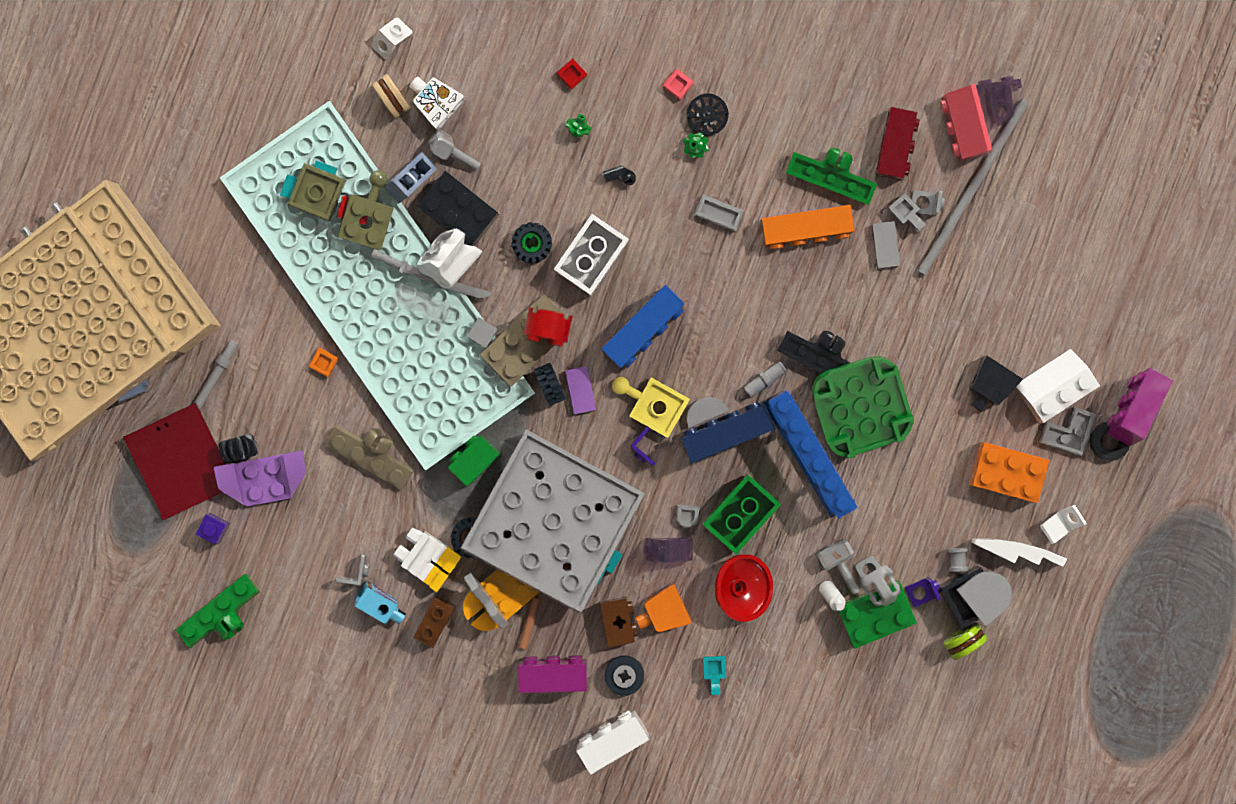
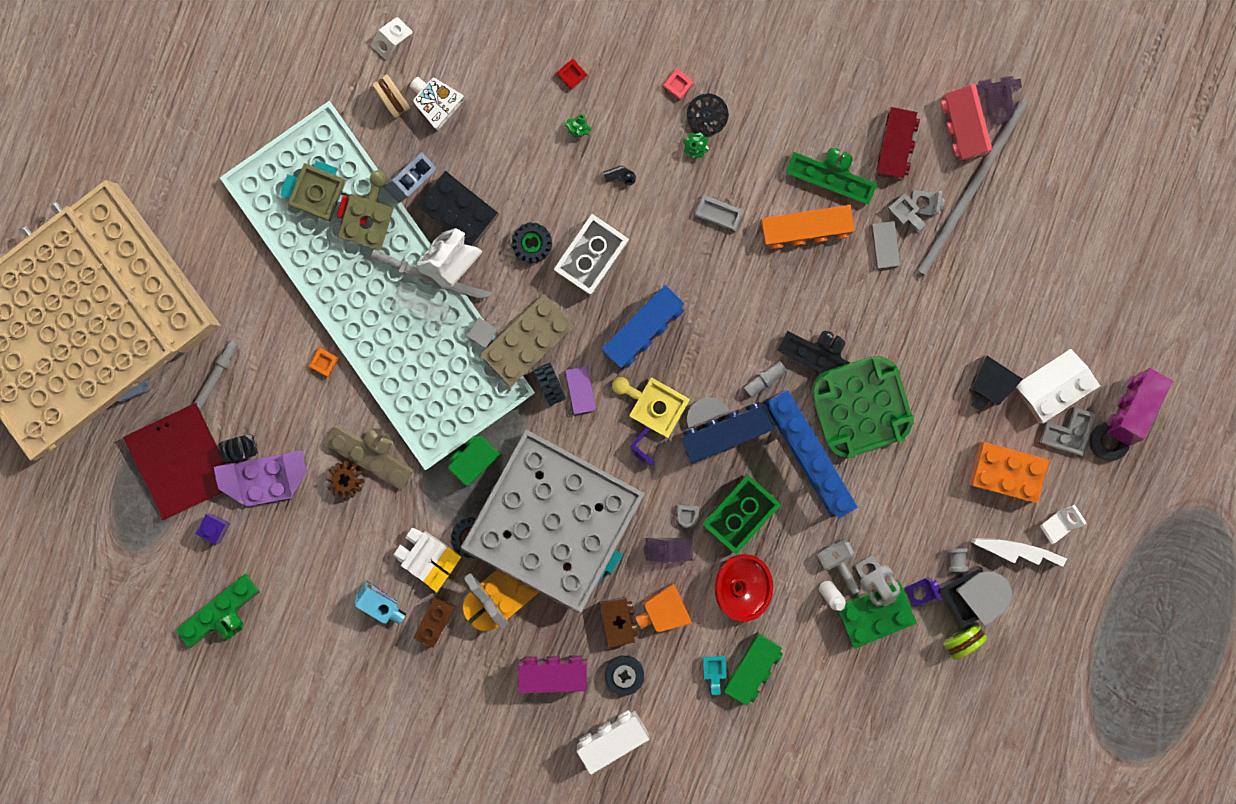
(352, 484): none -> reddish brown gear
(363, 572): light grey bracket -> none
(443, 146): light grey piece -> none
(530, 619): nougat piece -> none
(548, 326): red brick -> none
(753, 669): none -> green brick

